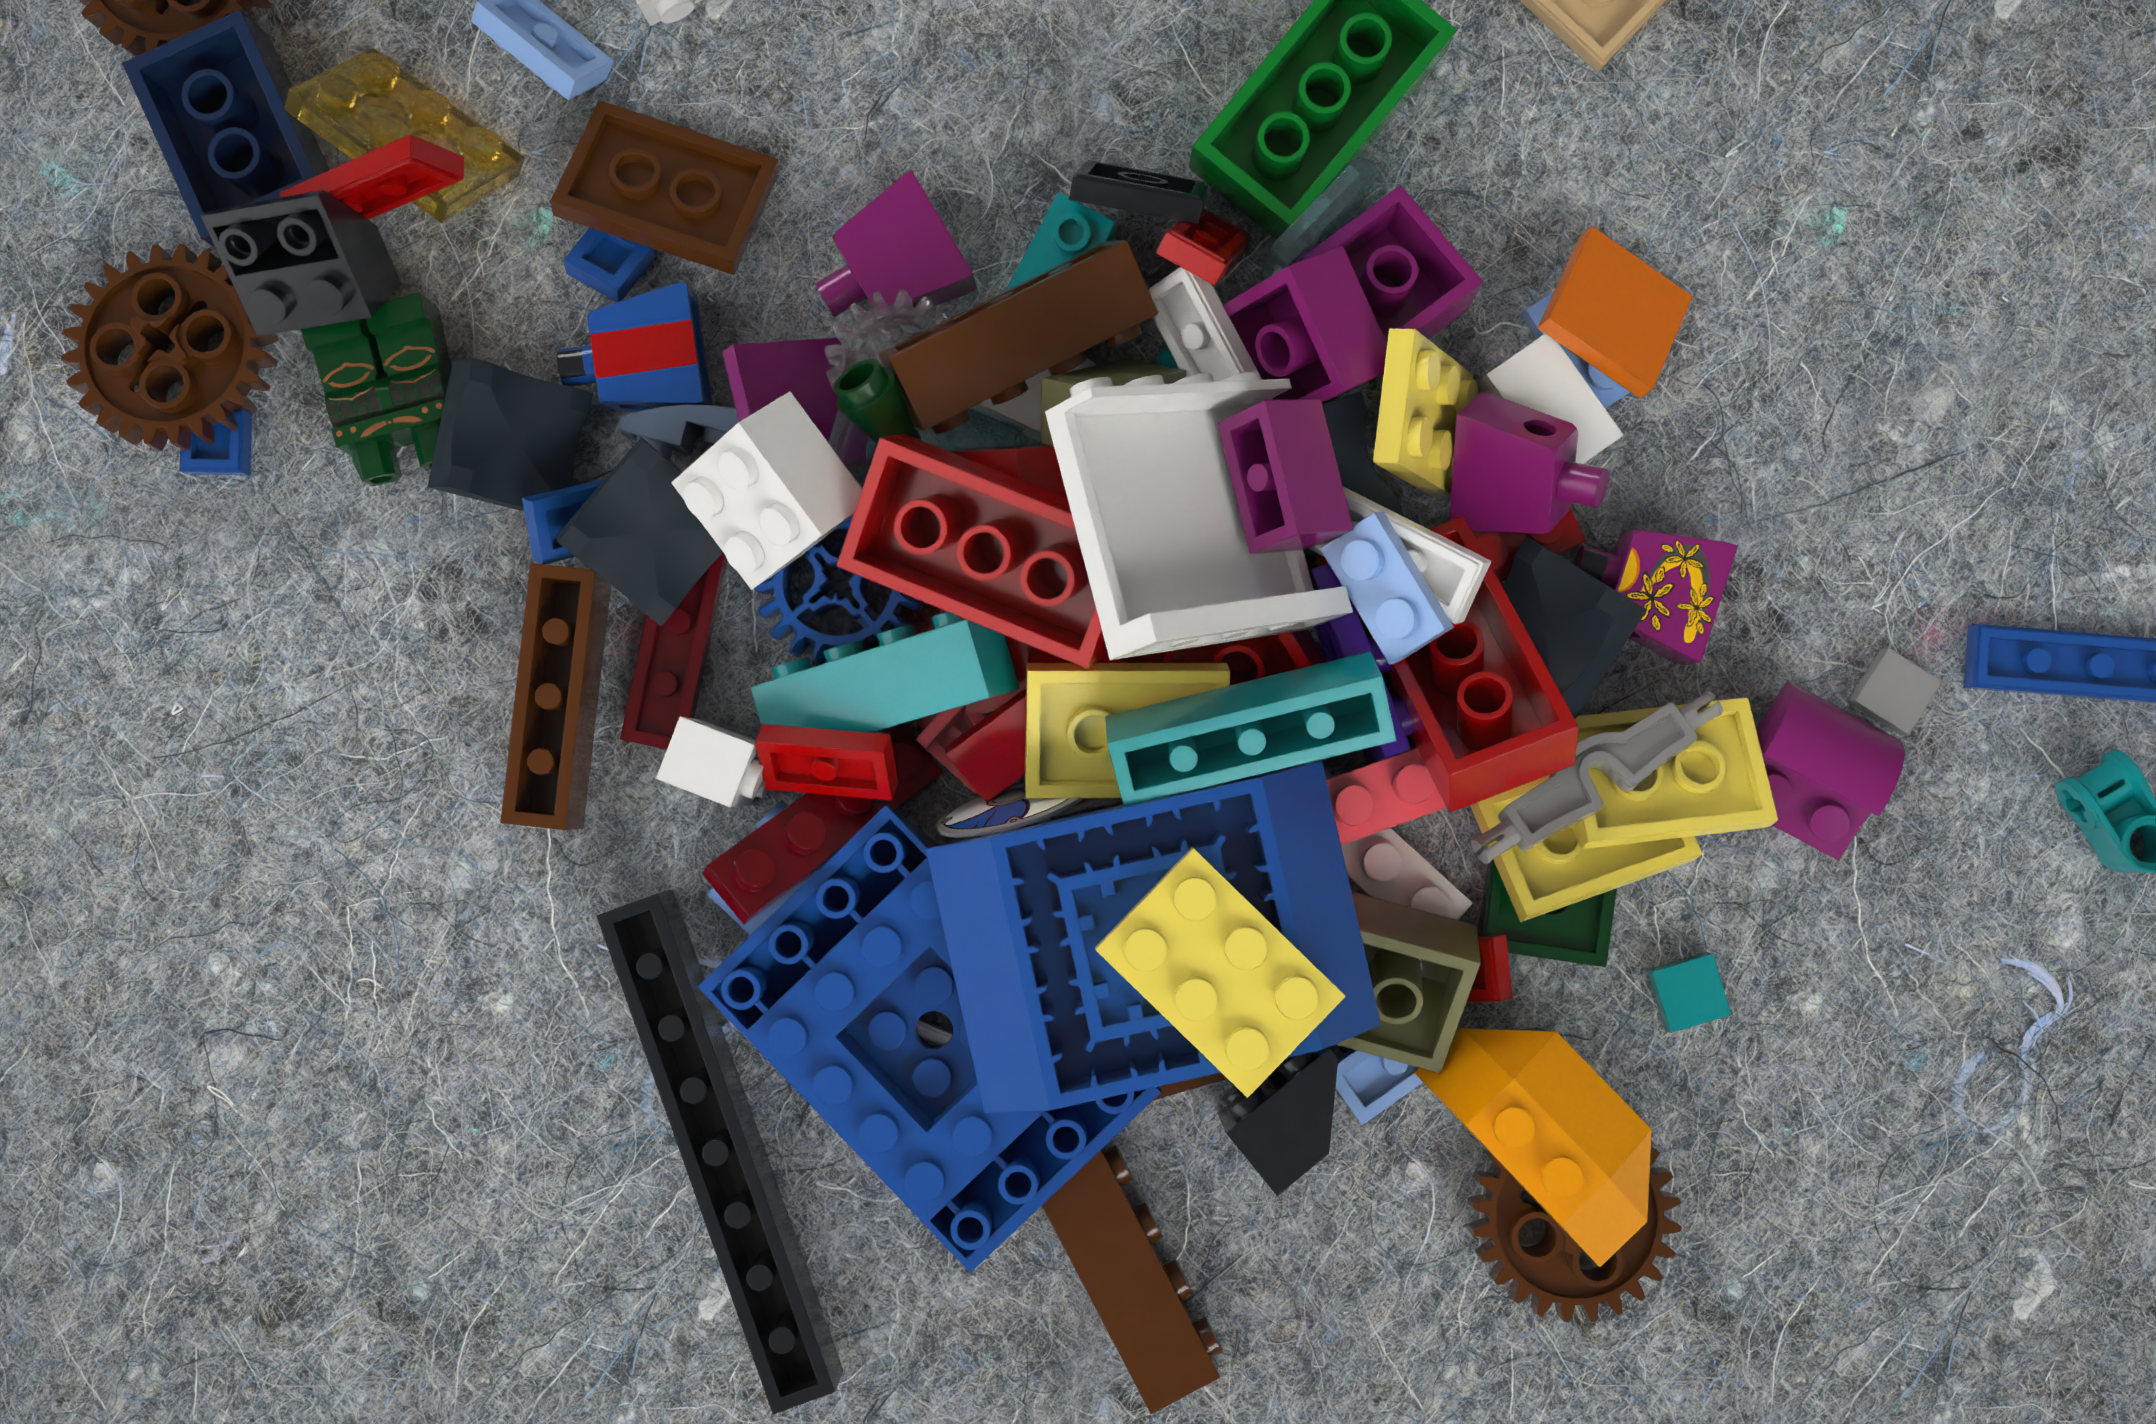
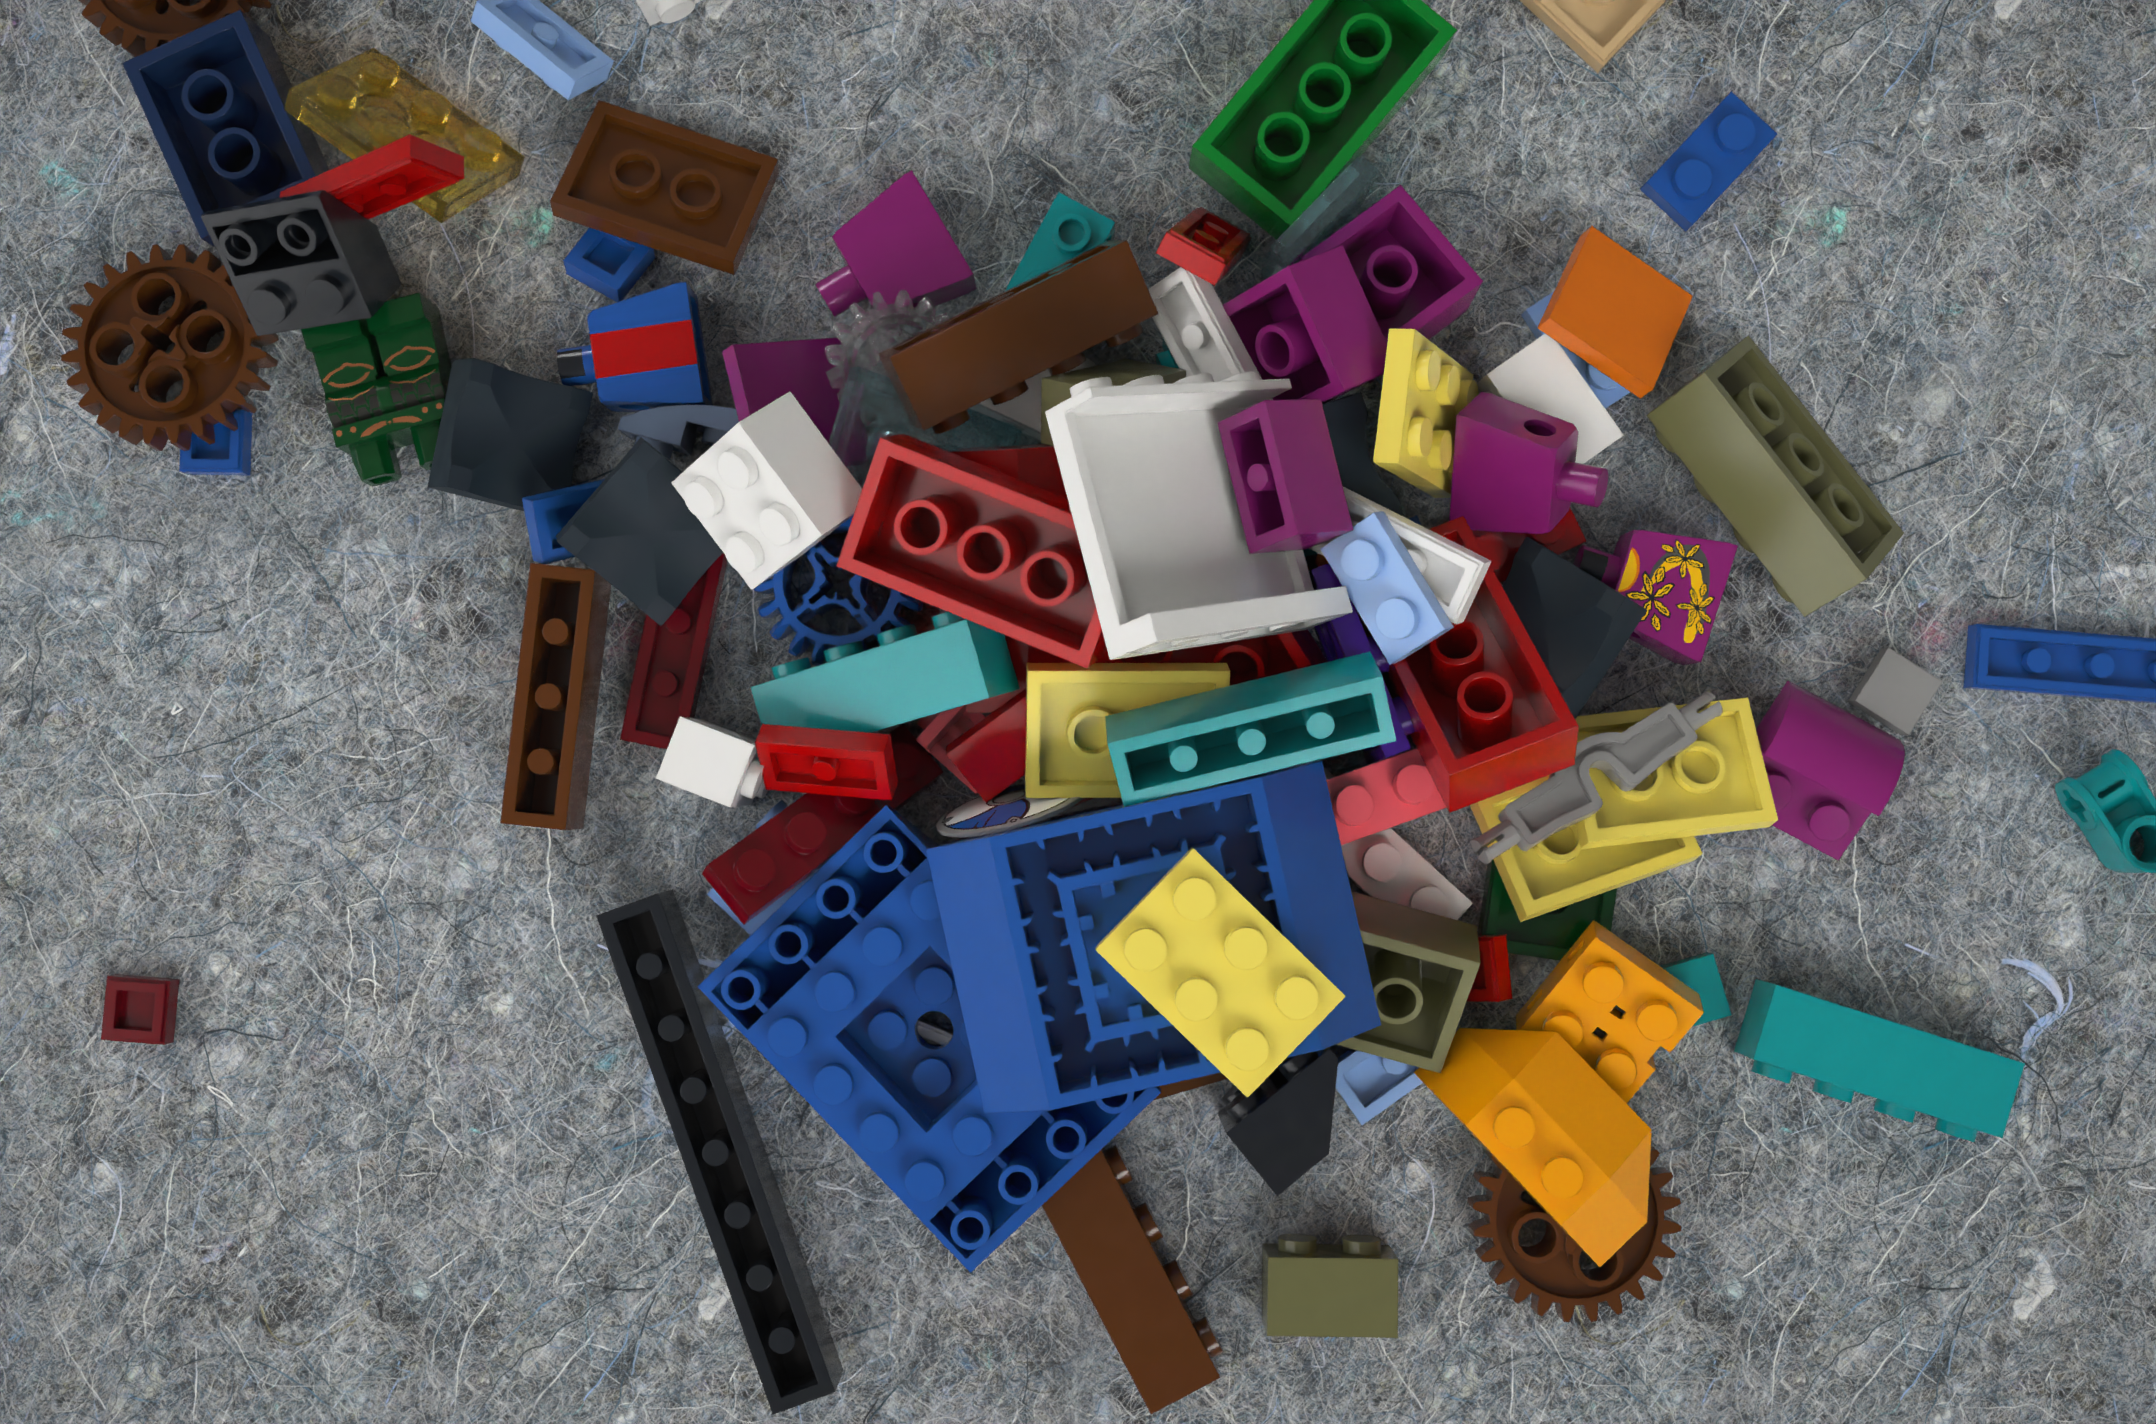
(140, 1009): none -> dark red tile
(873, 400): dark green cone -> none
(1139, 191): black tile -> none
(1329, 1287): none -> olive brick
(1612, 1008): none -> light orange piece
(1708, 161): none -> blue plate
(1776, 477): none -> olive slope
(1879, 1059): none -> teal brick

